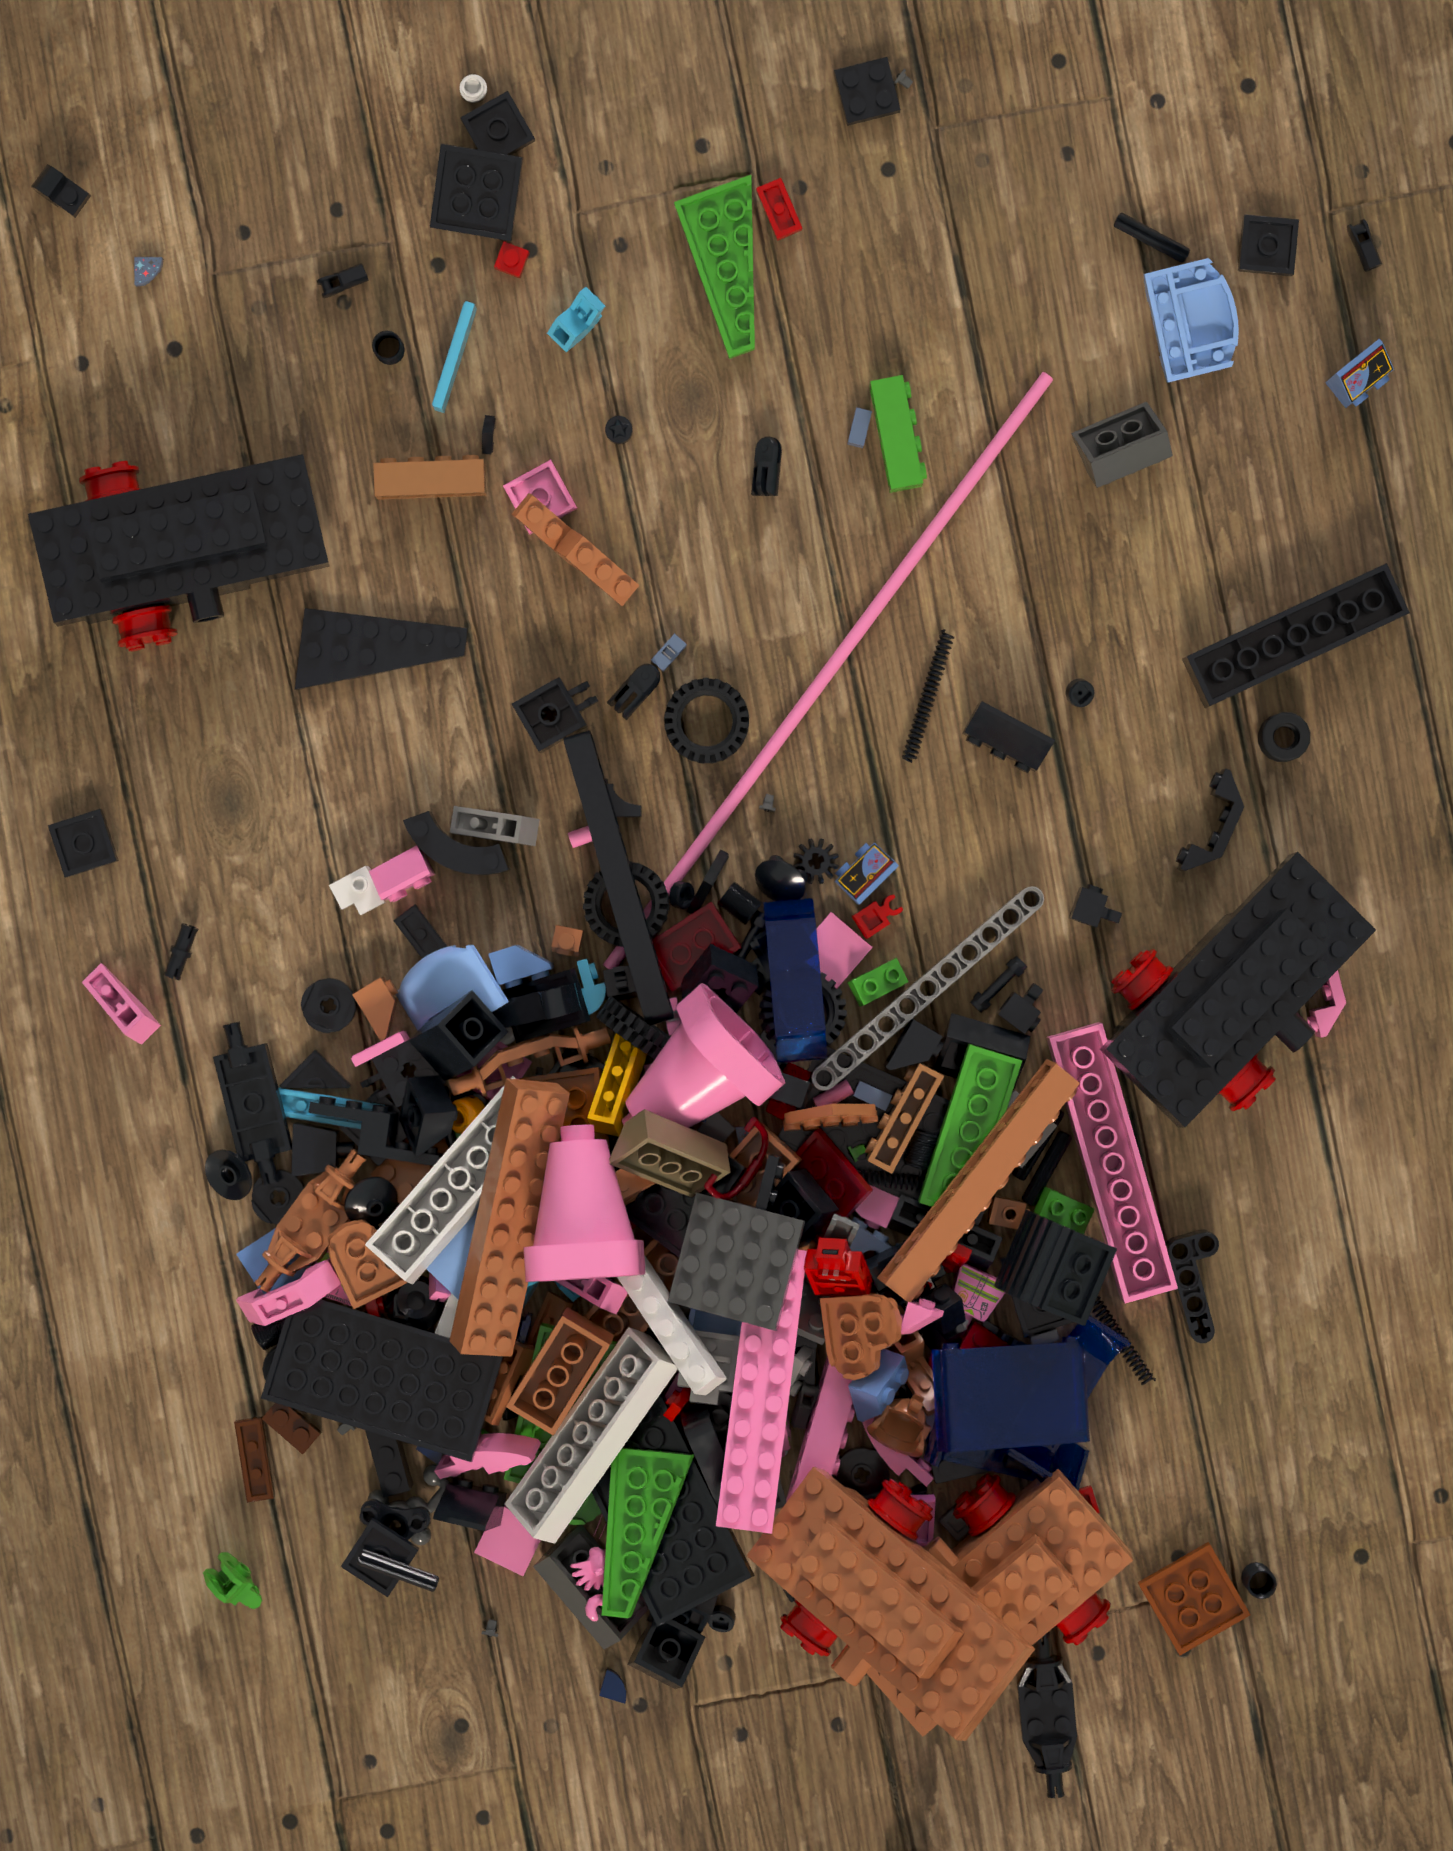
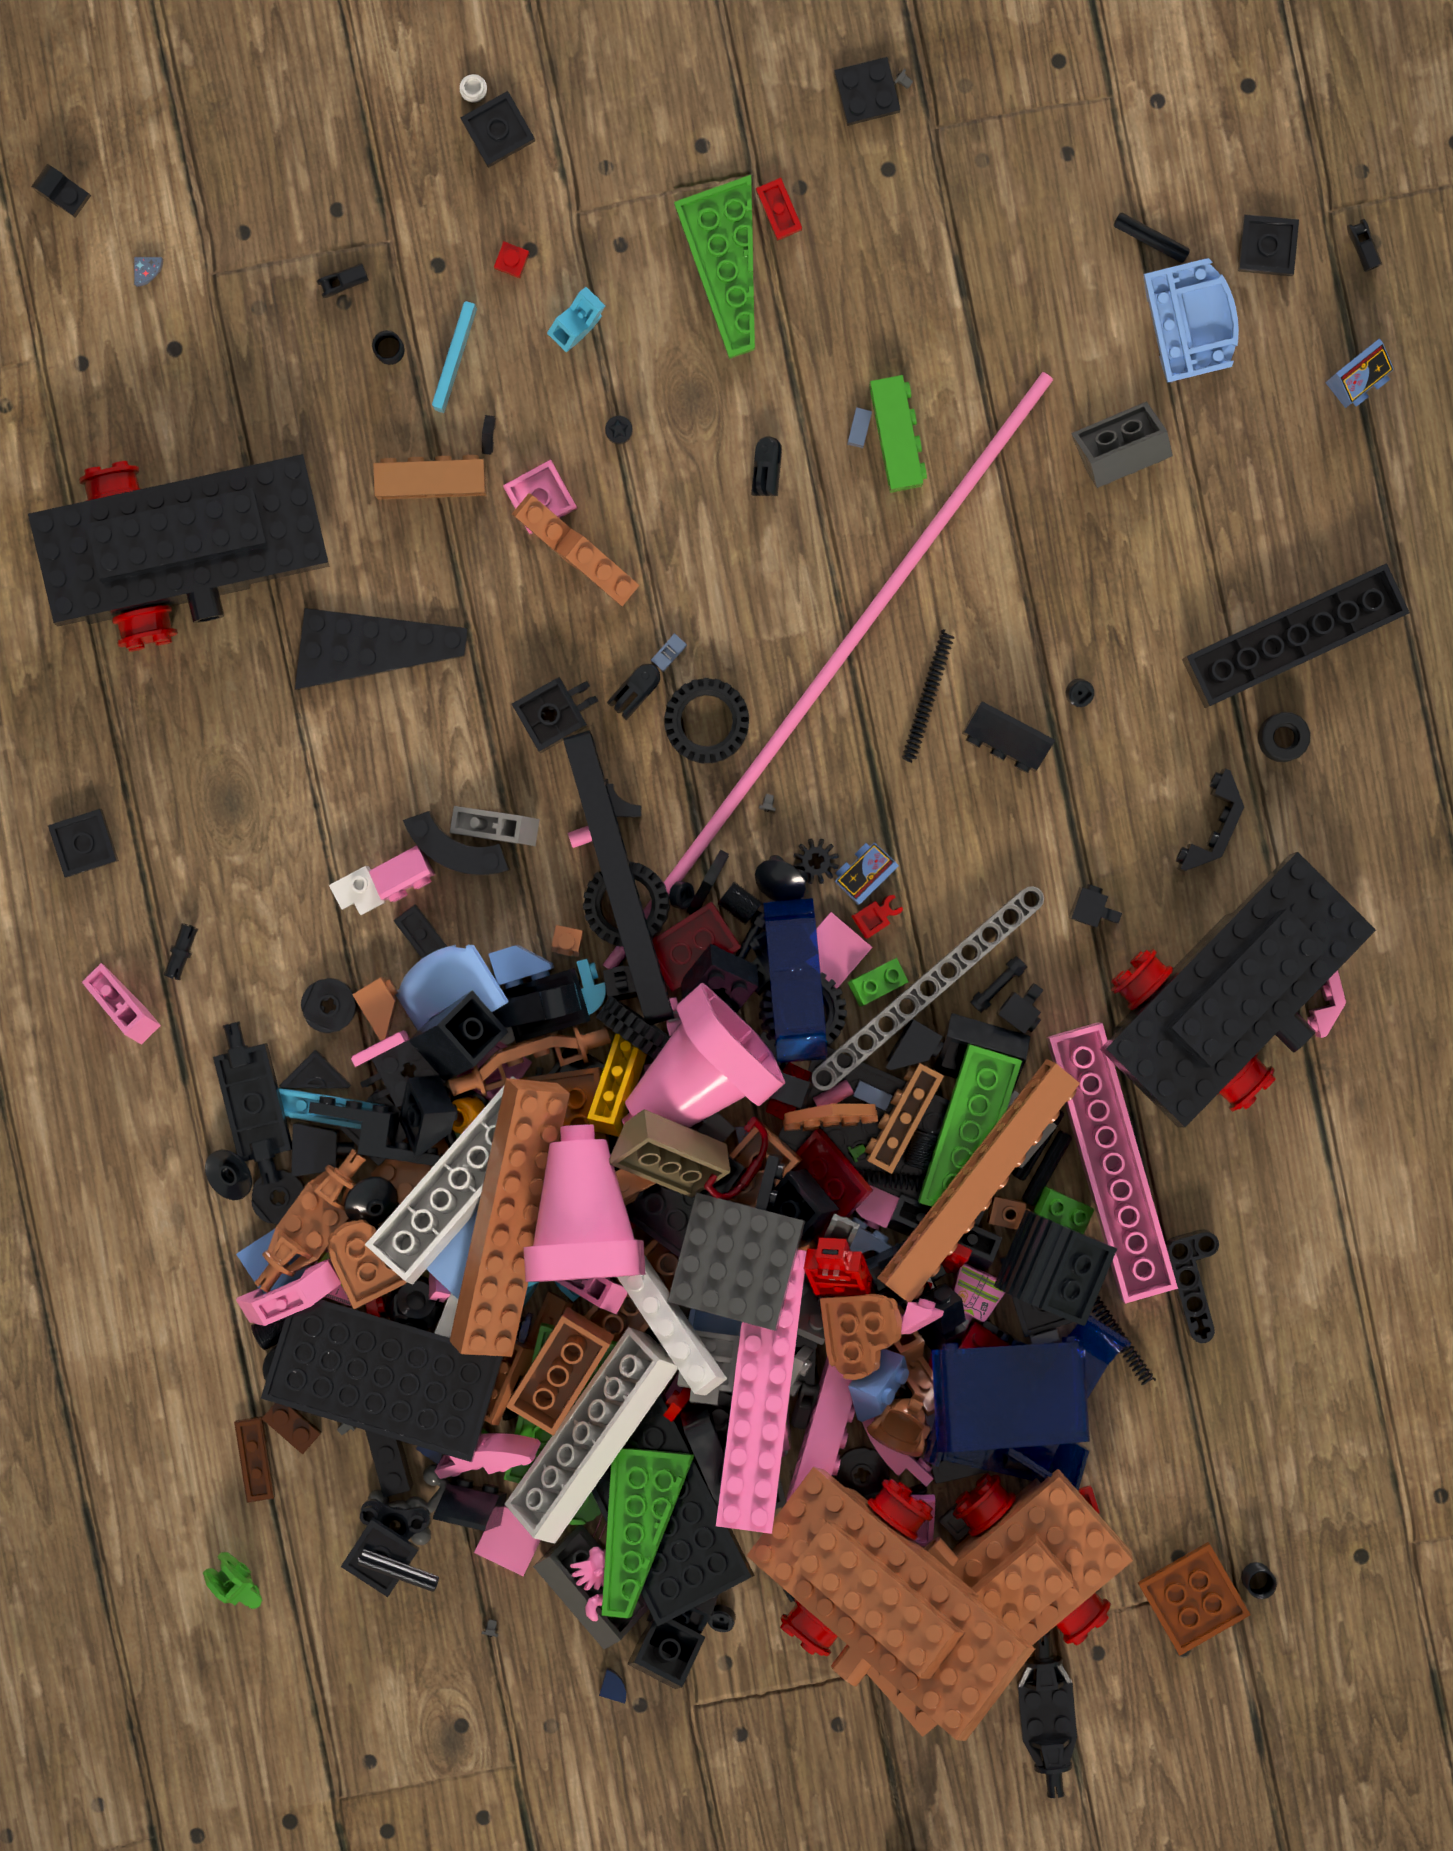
(476, 192): black plate -> none

